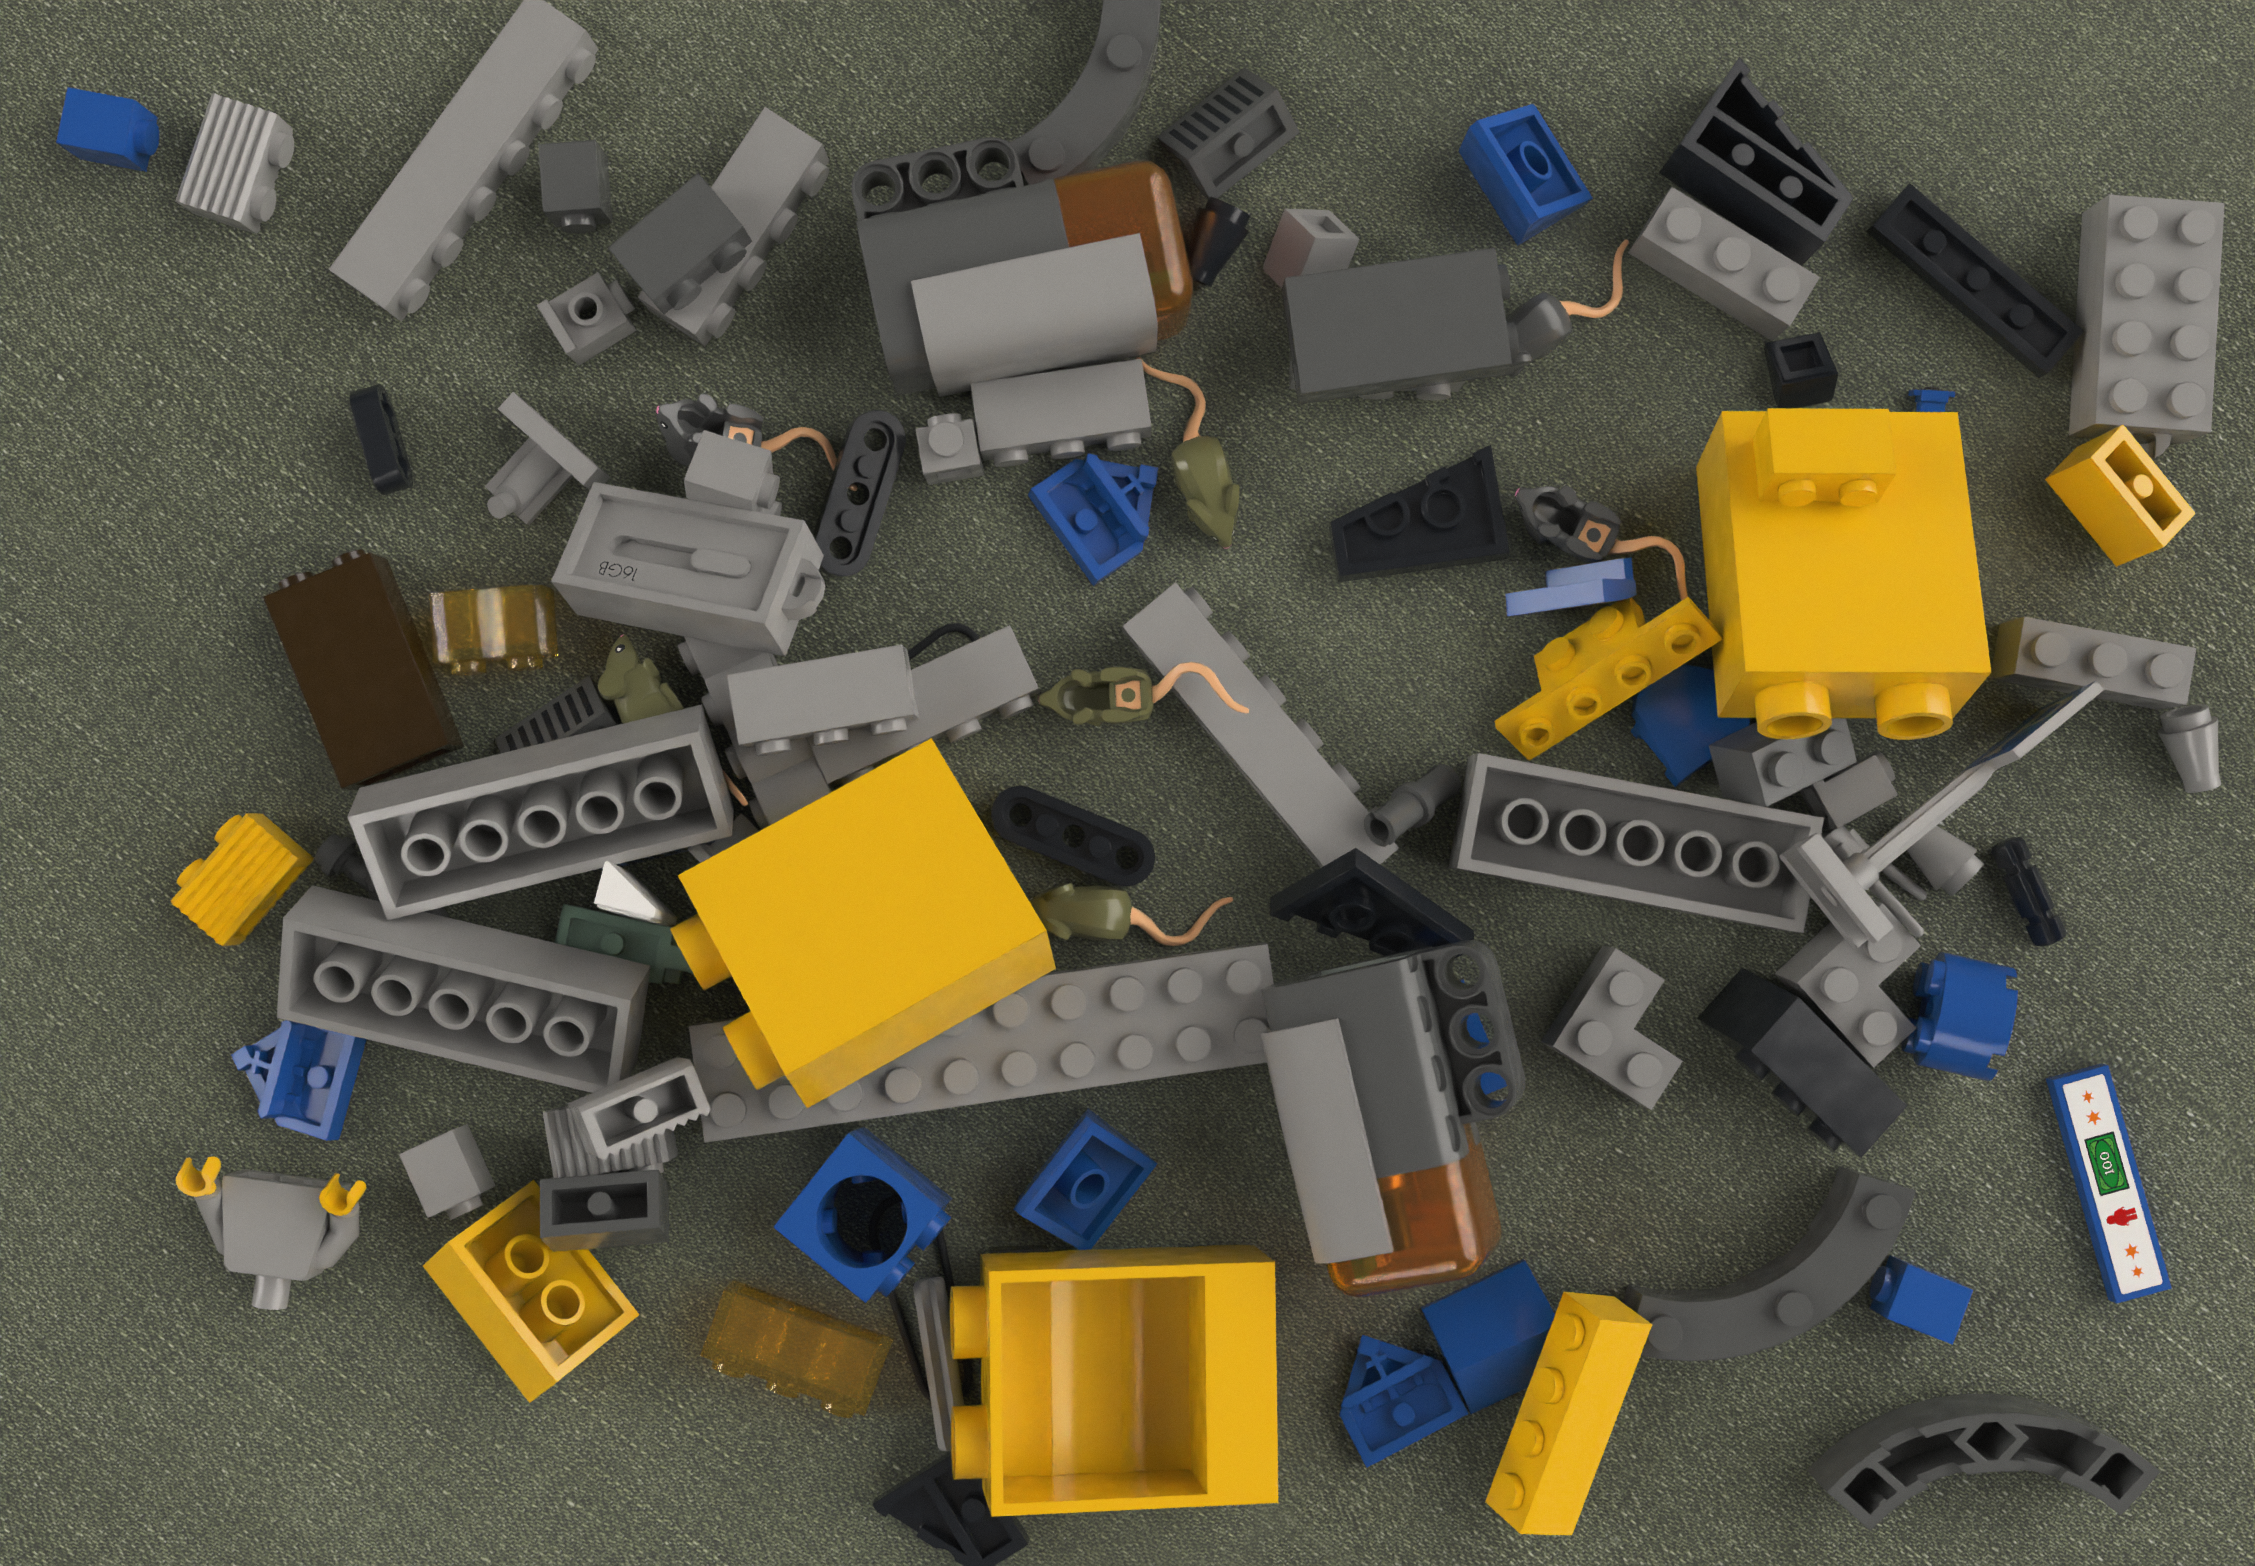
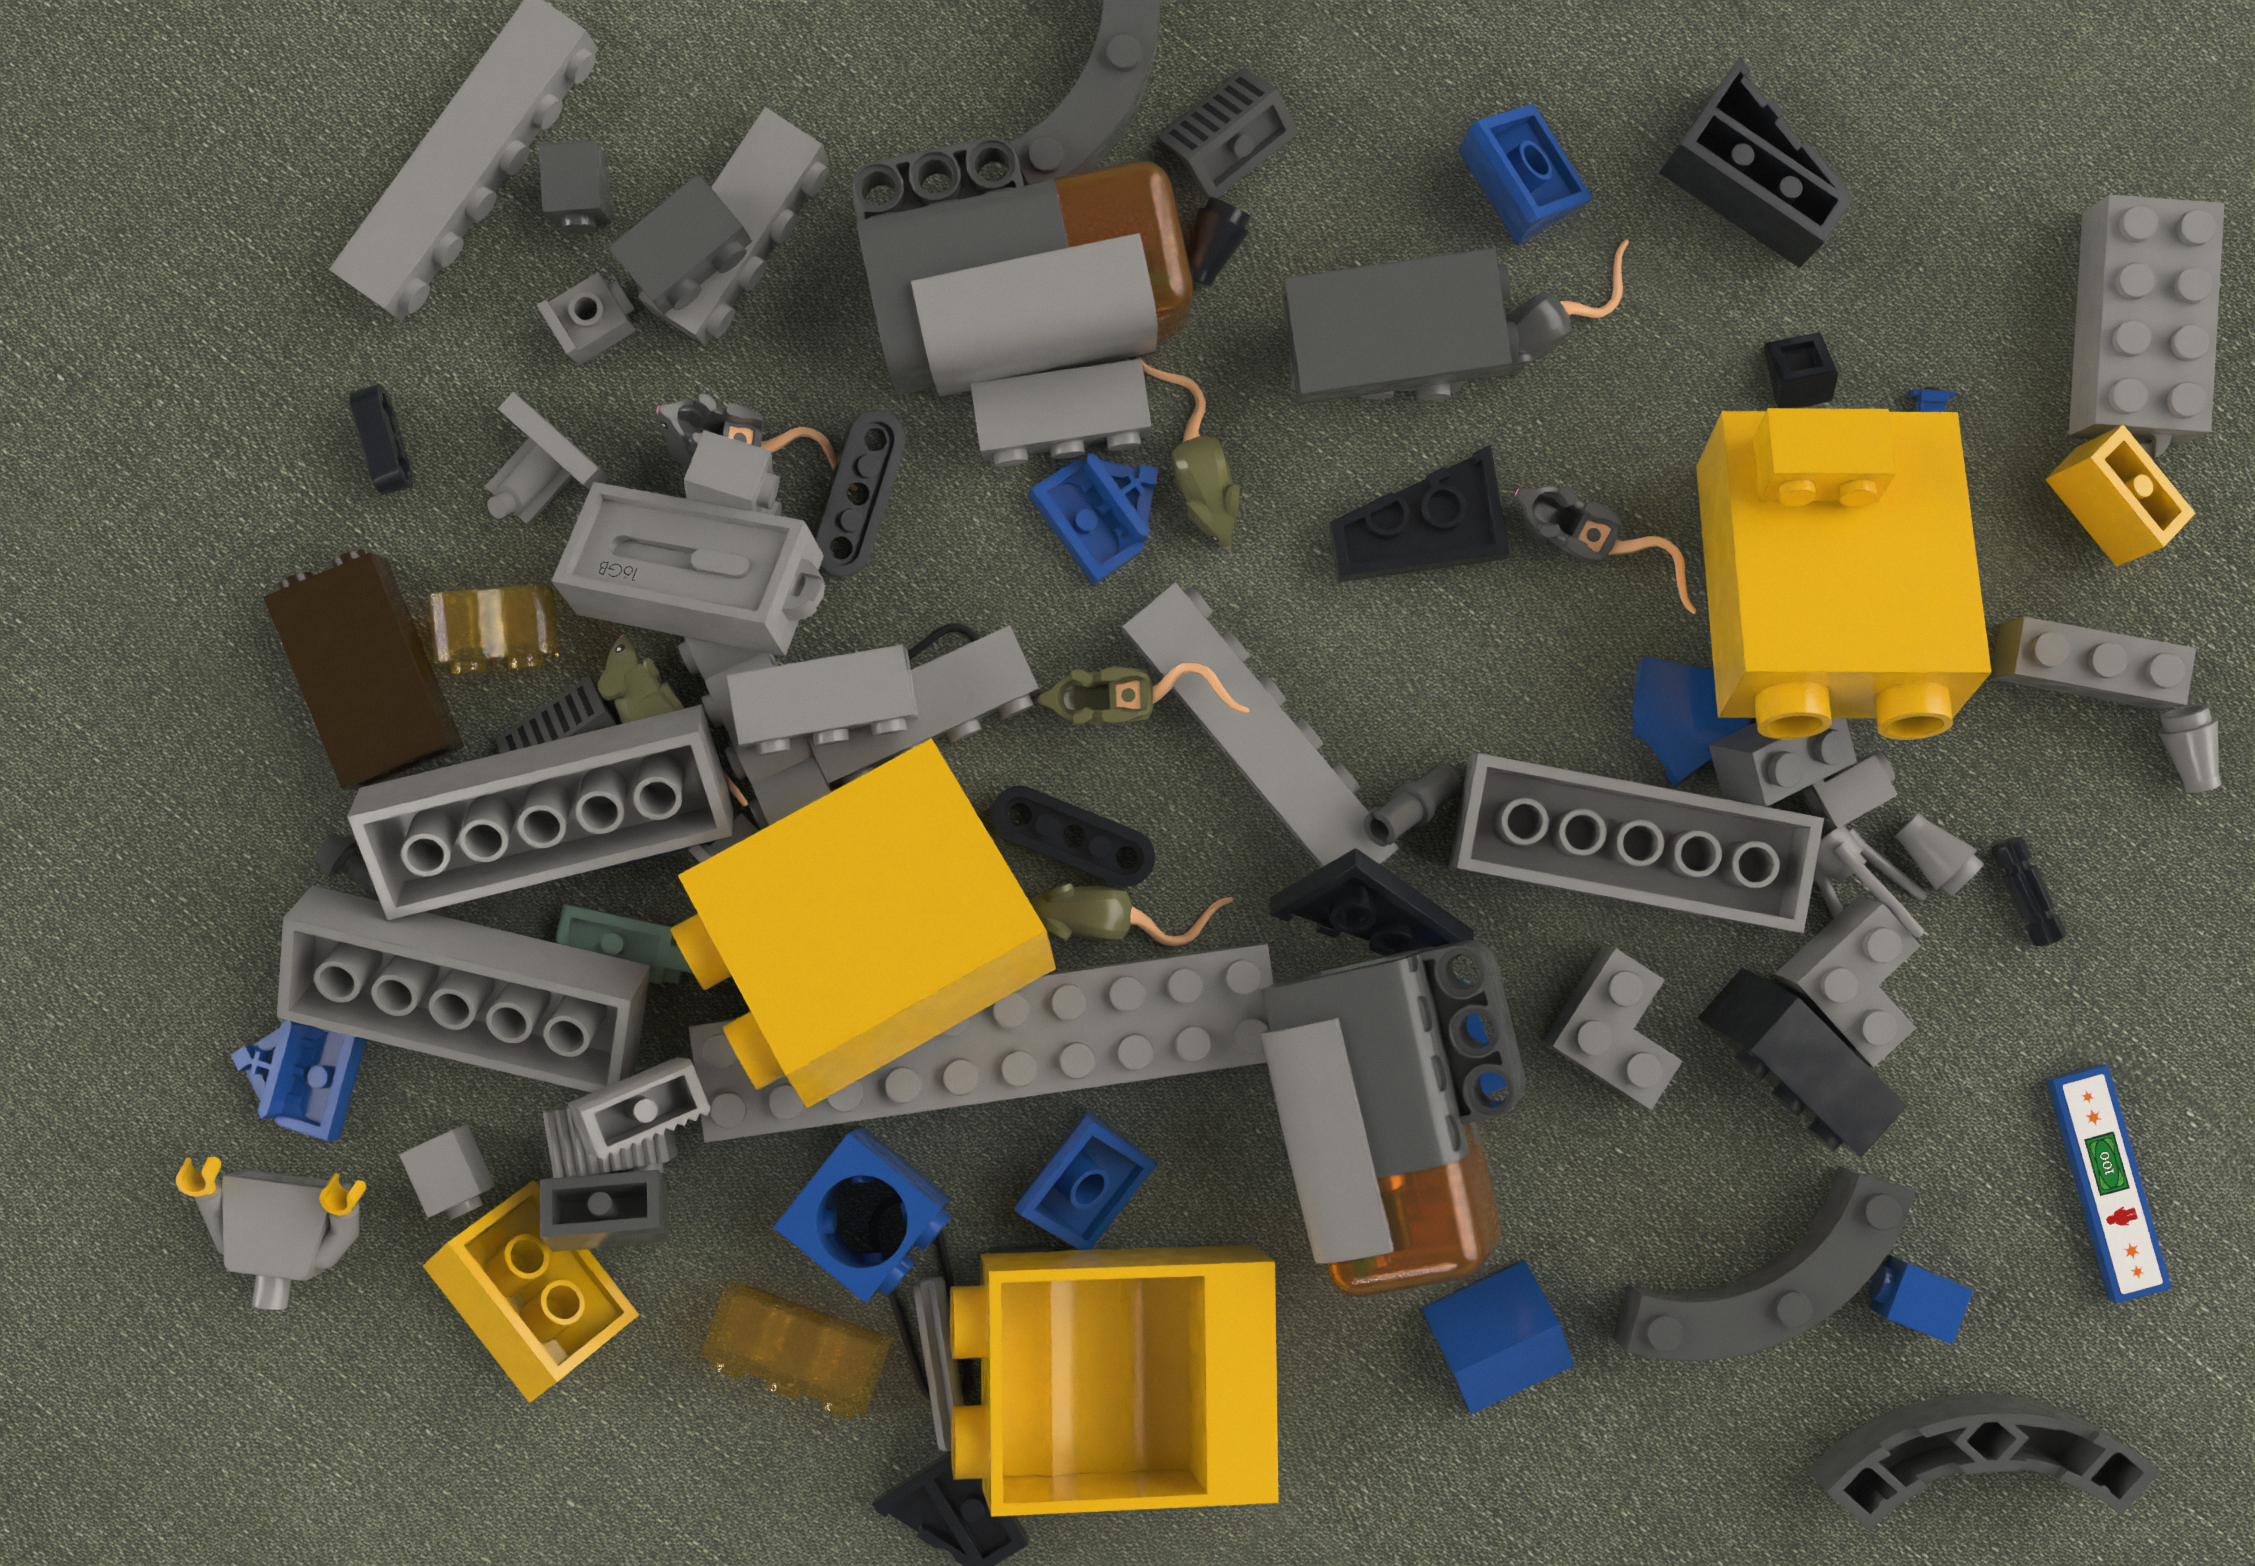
(108, 129): blue brick -> none
(236, 164): light grey brick -> none
(240, 878): yellow brick -> none
(627, 896): white slope -> none
(949, 449): light grey brick -> none
(1309, 244): light grey panel -> none
(1396, 1399): blue slope -> none
(1568, 1414): yellow brick -> none
(1576, 588): slope -> none
(1602, 667): yellow bracket -> none
(1723, 264): light grey brick -> none
(1842, 886): light grey piece -> none
(1962, 1015): blue brick -> none
(1975, 281): black plate -> none

